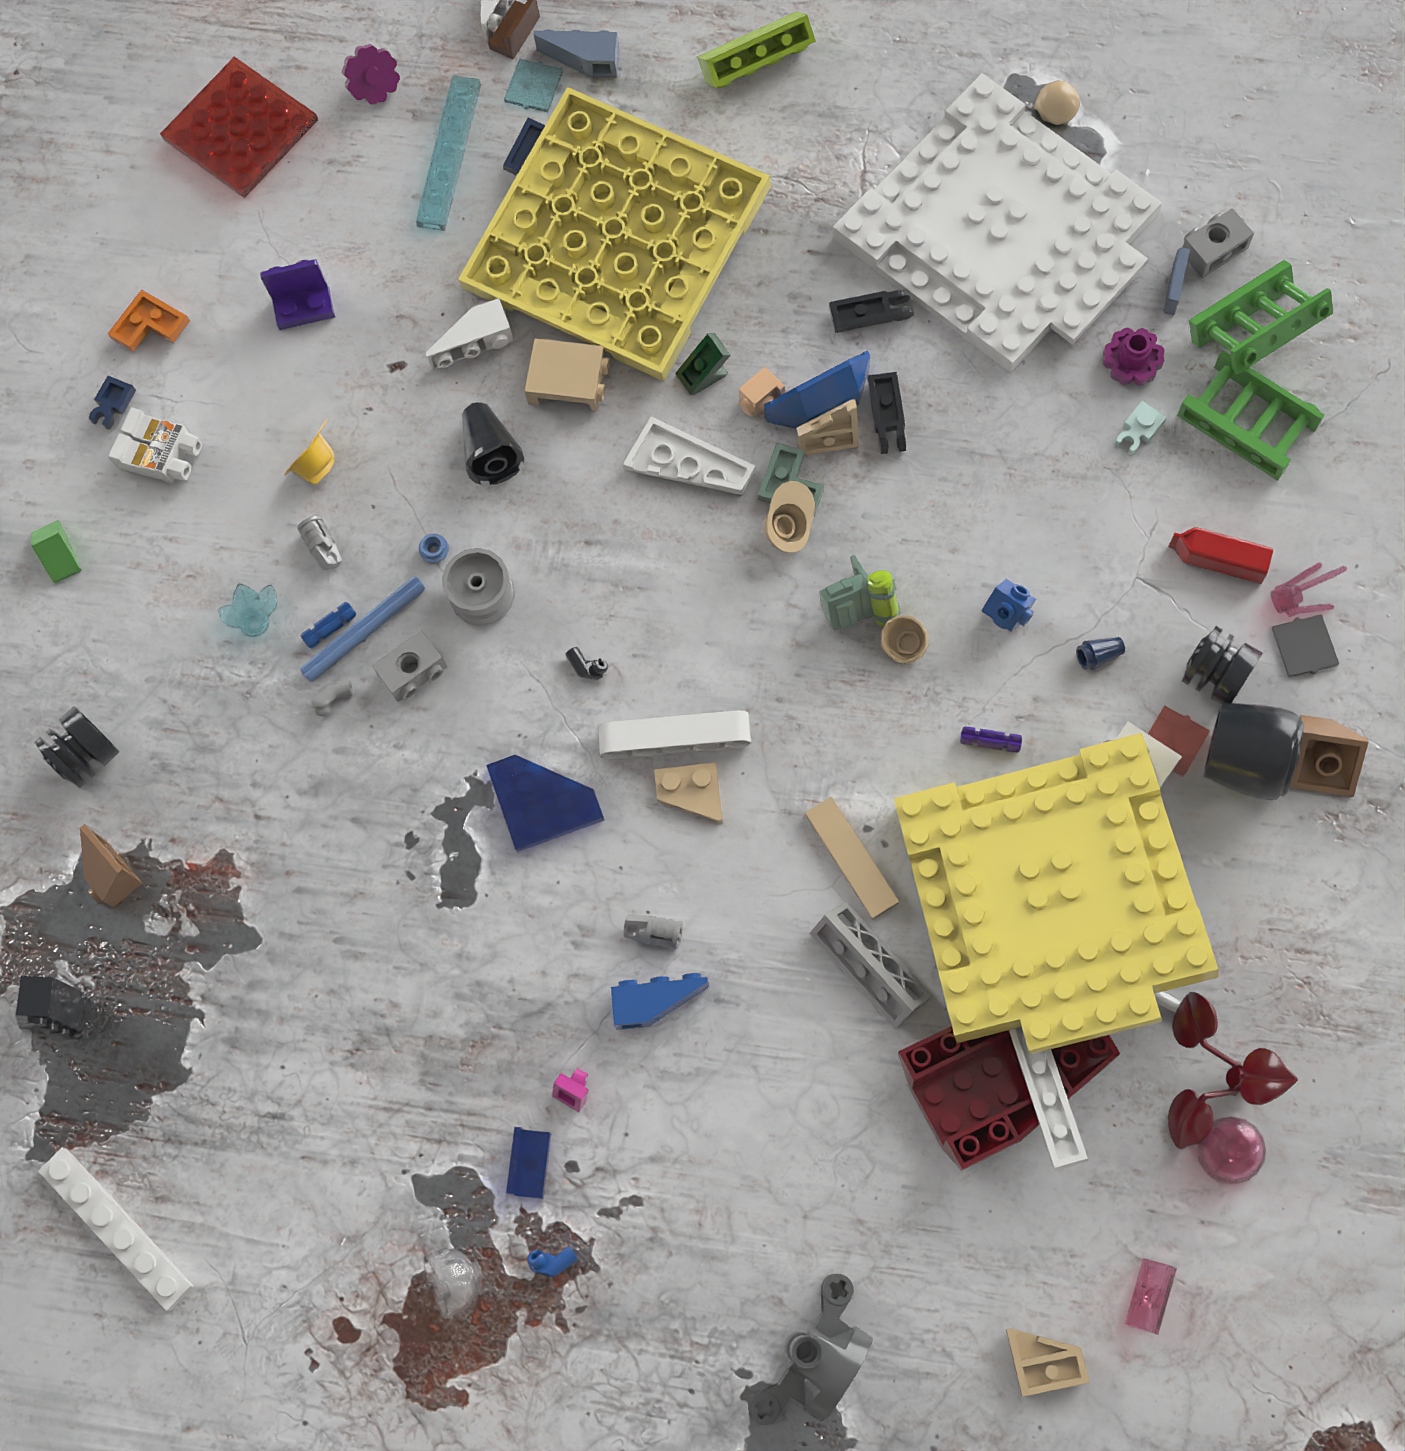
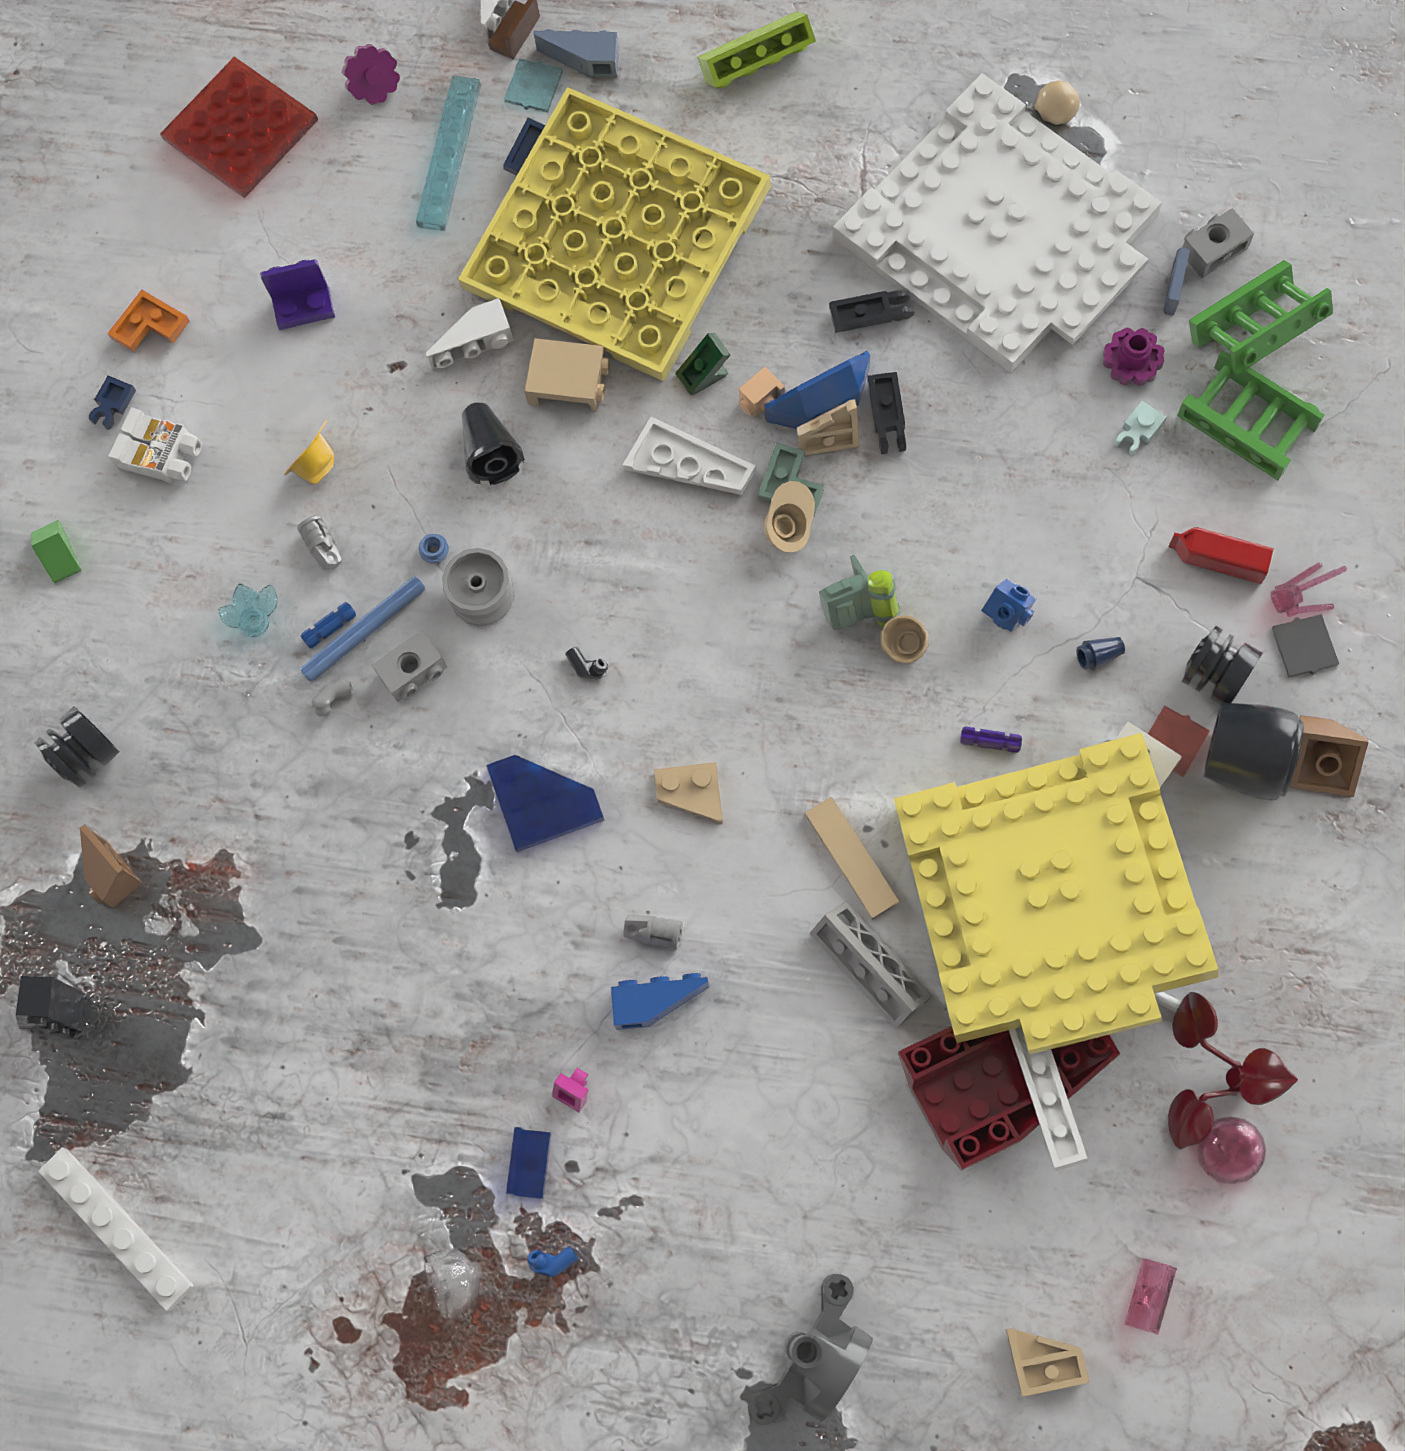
(674, 734): white beam -> none

